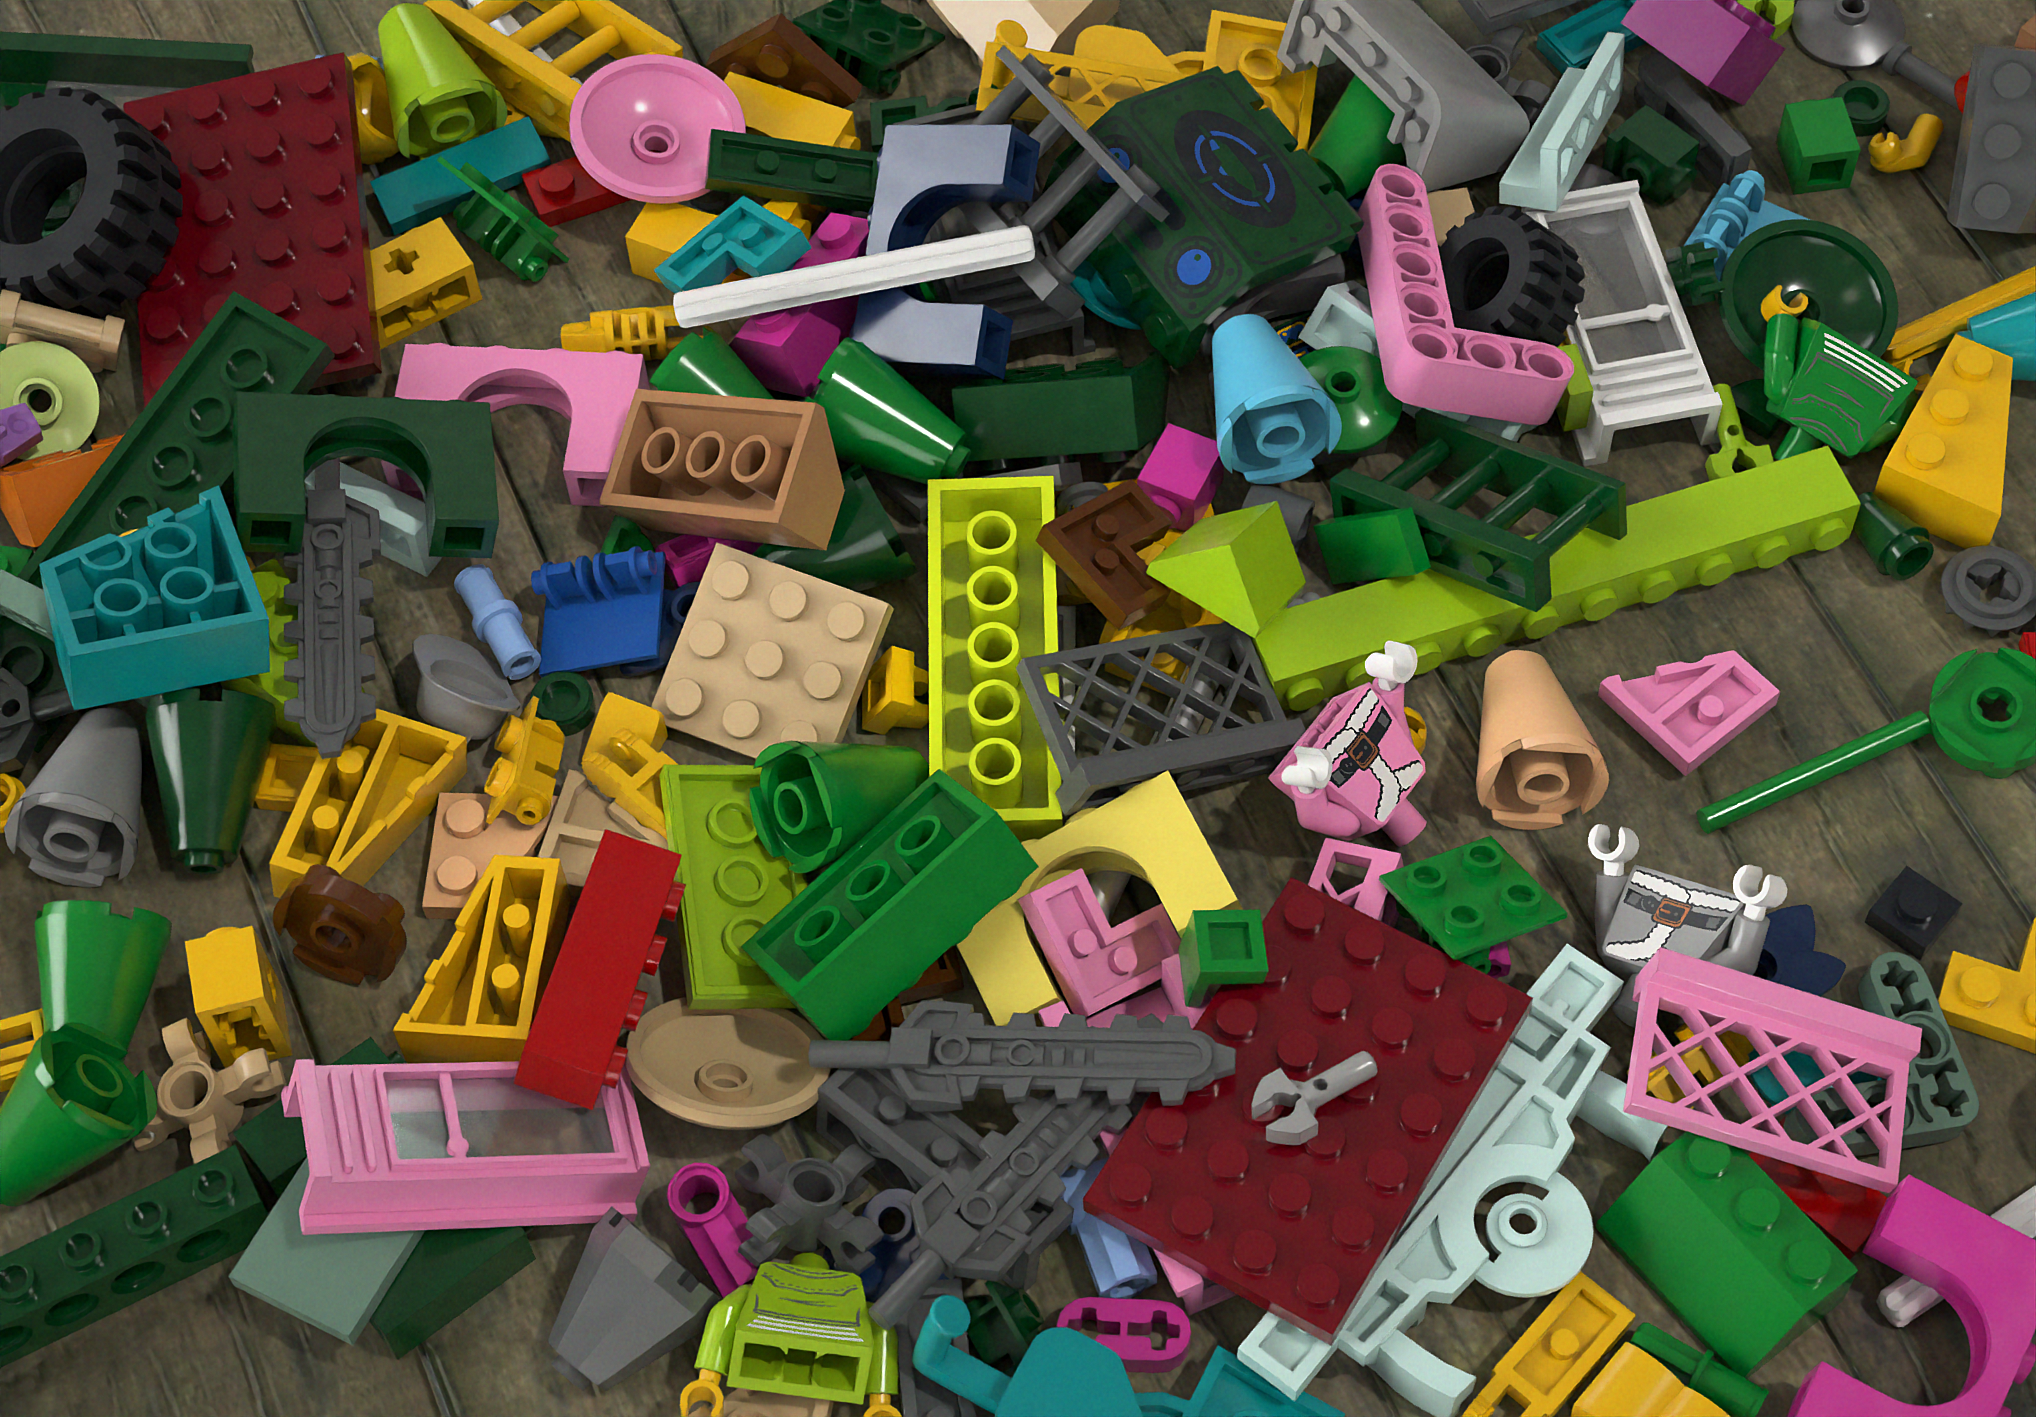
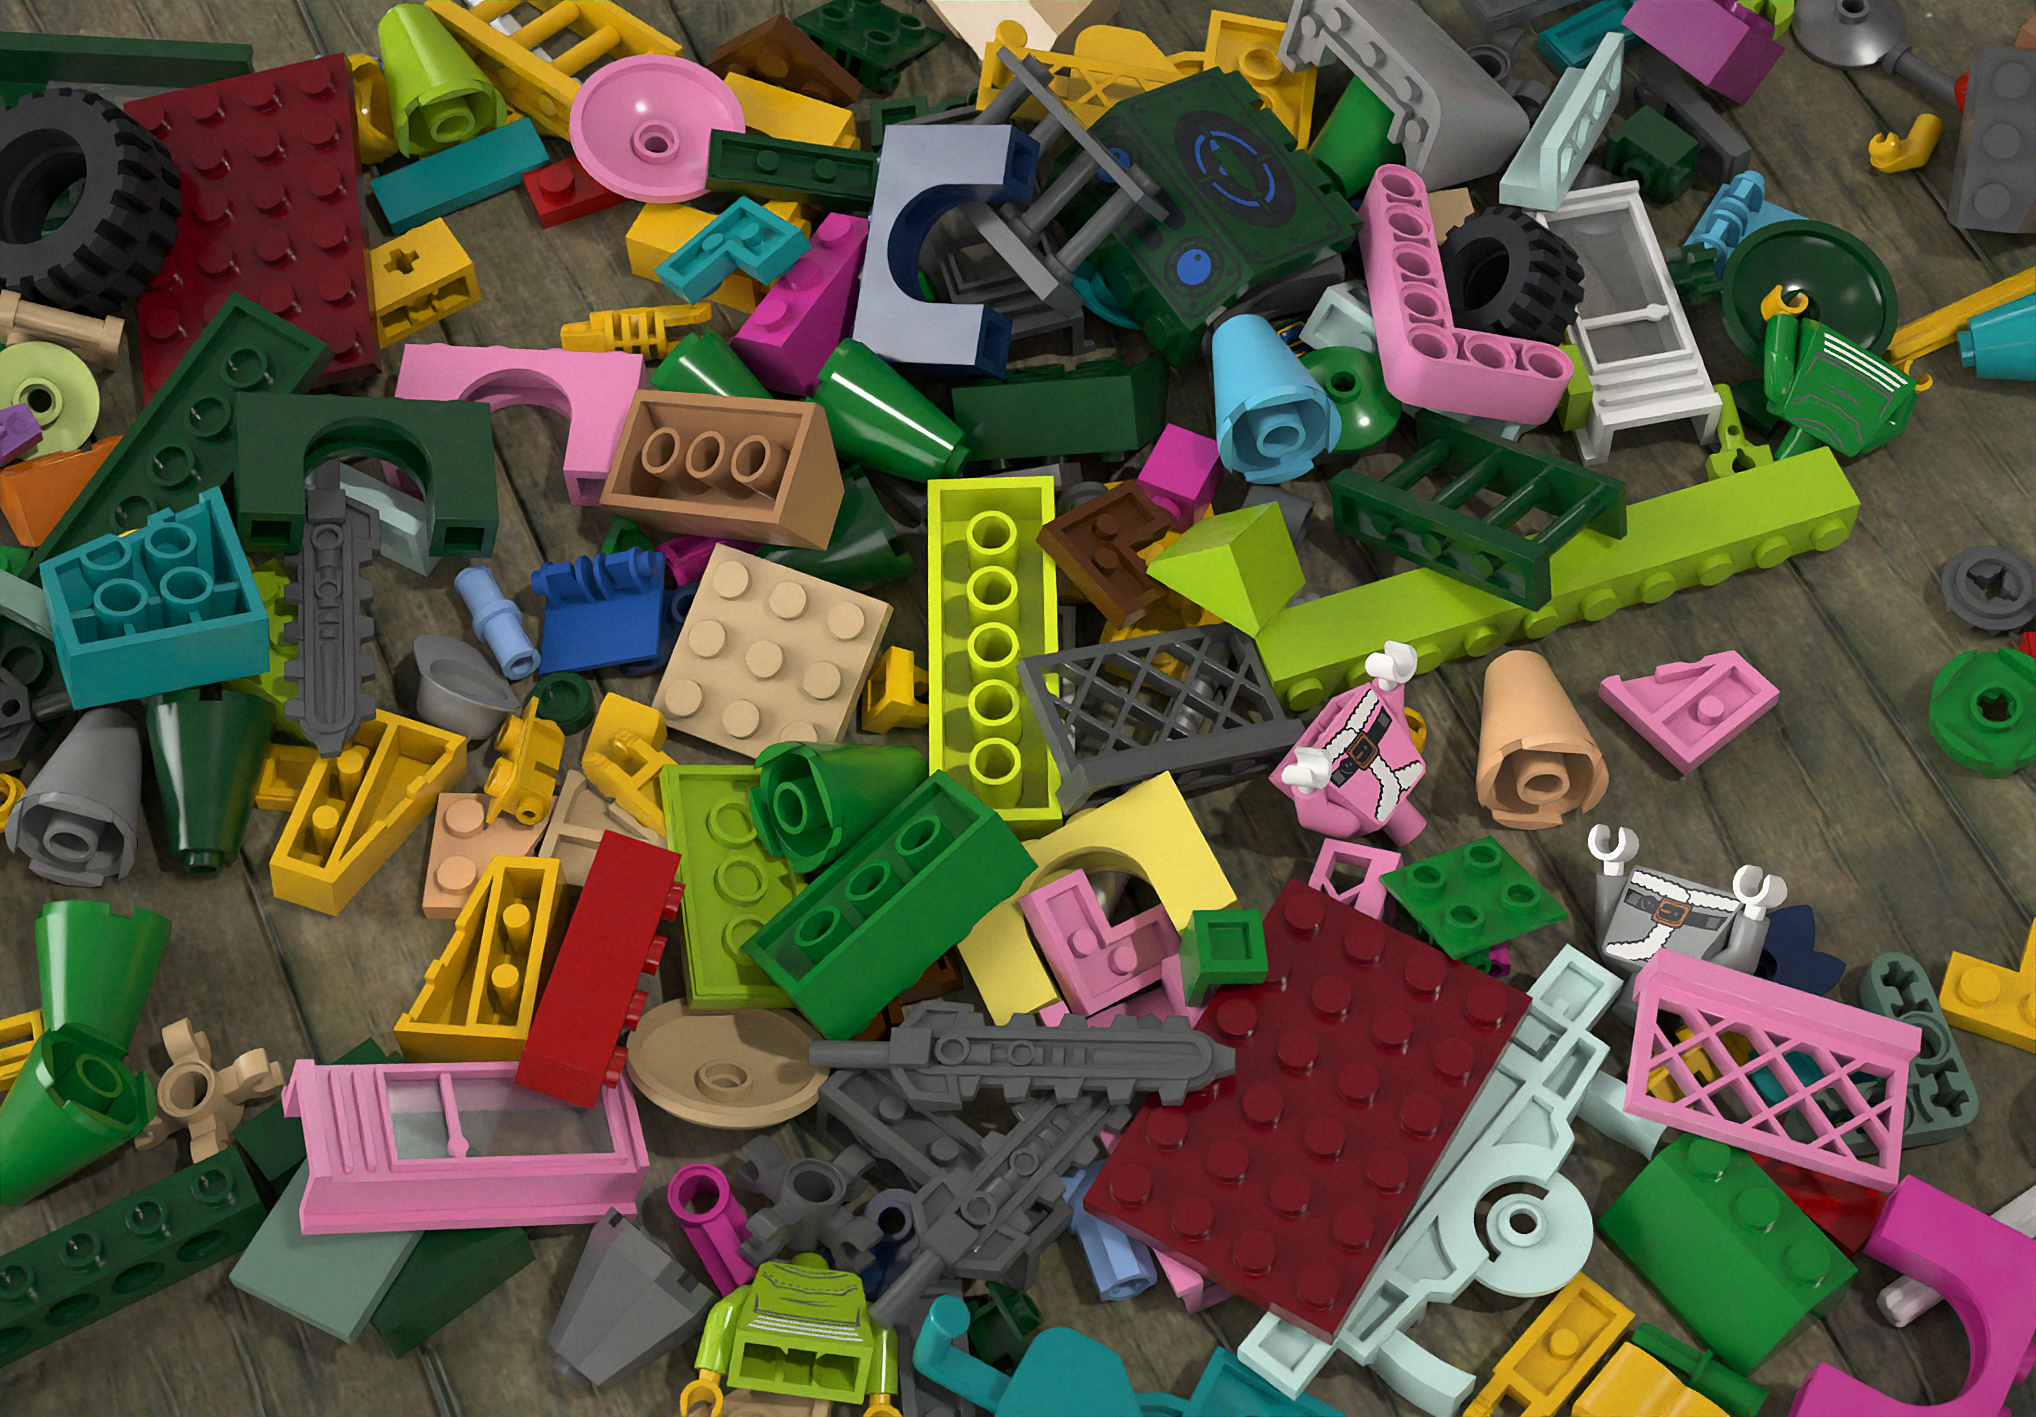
(237, 994): yellow brick -> none
(341, 926): reddish brown plate -> none
(504, 226): green hinge -> none
(854, 276): white axle -> none
(1133, 1318): dark pink beam -> none
(1307, 1096): light grey bar -> none
(1372, 546): green tile -> none
(1813, 772): green bar -> none
(1817, 145): green brick -> none
(1865, 104): dark green tile -> none
(1891, 538): dark green cone -> none
(1913, 912): black plate -> none
(1953, 447): yellow wedge -> none

